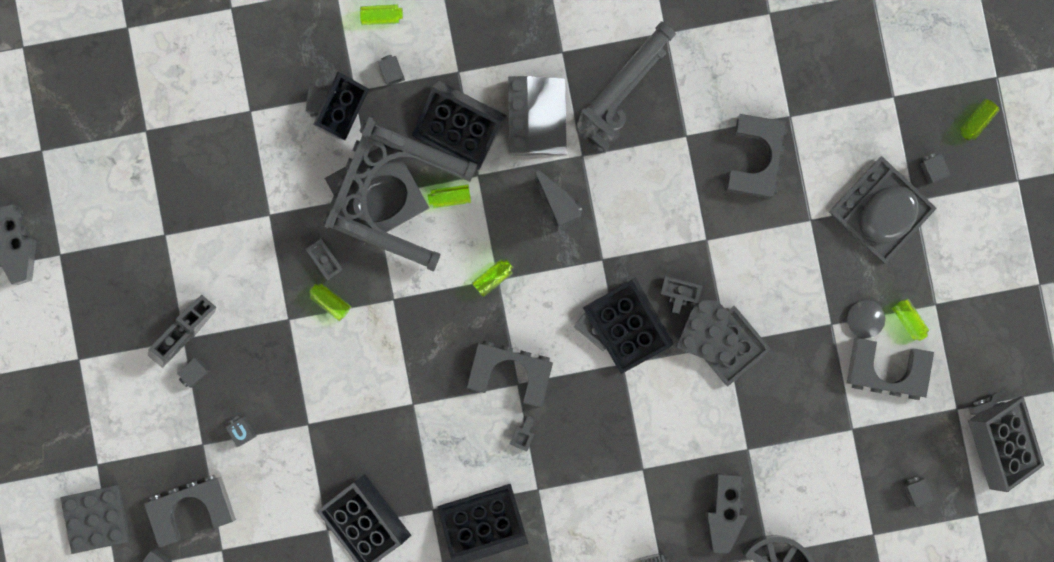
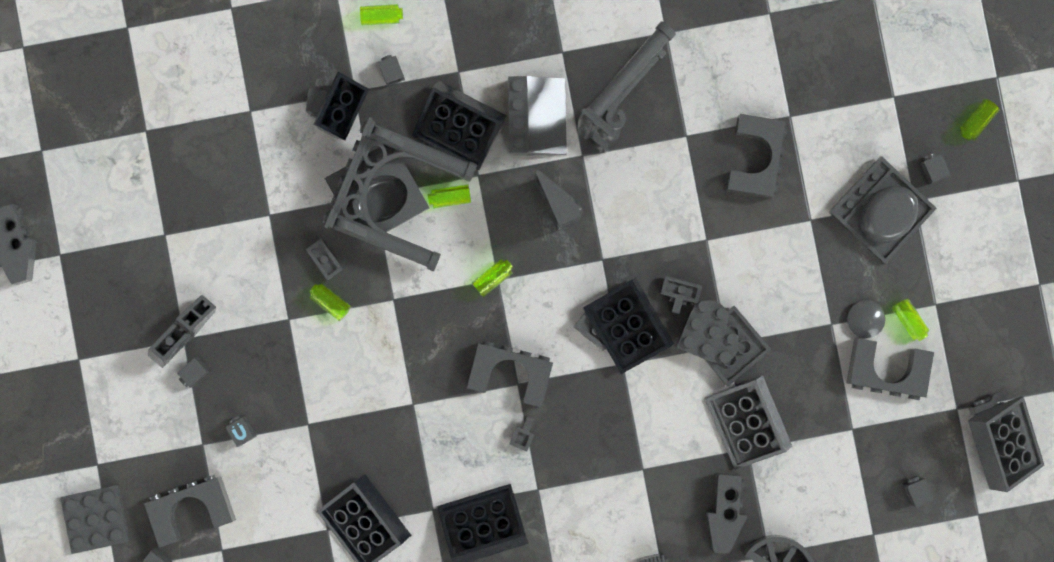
(749, 423): none -> dark grey slope

